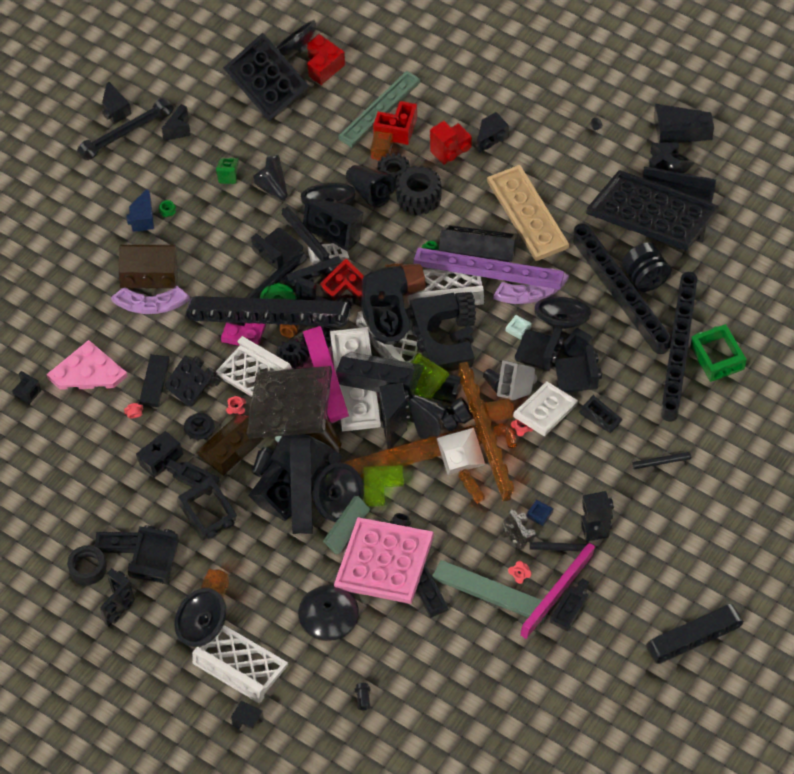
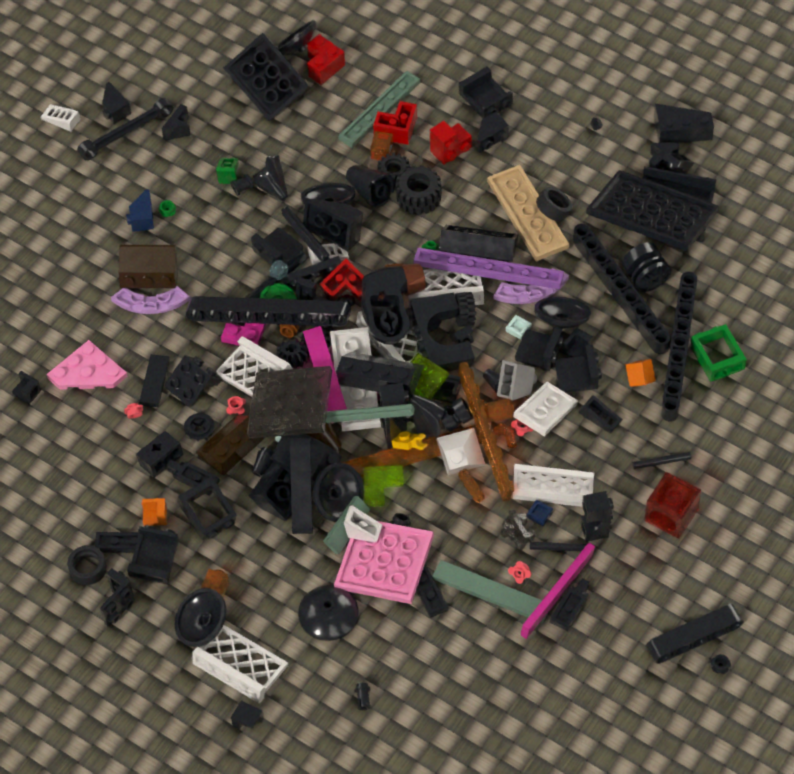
(69, 124): none -> white slope
(154, 511): none -> orange panel
(242, 184): none -> black bush
(278, 269): none -> clear light blue tile
(361, 526): none -> white slope
(370, 413): none -> sand green axle
(408, 440): none -> yellow plate
(484, 93): none -> black panel
(551, 492): none -> white fence
(554, 204): none -> black tyre
(640, 372): none -> orange panel
(672, 505): none -> clear red brick
(720, 659): none -> black plate

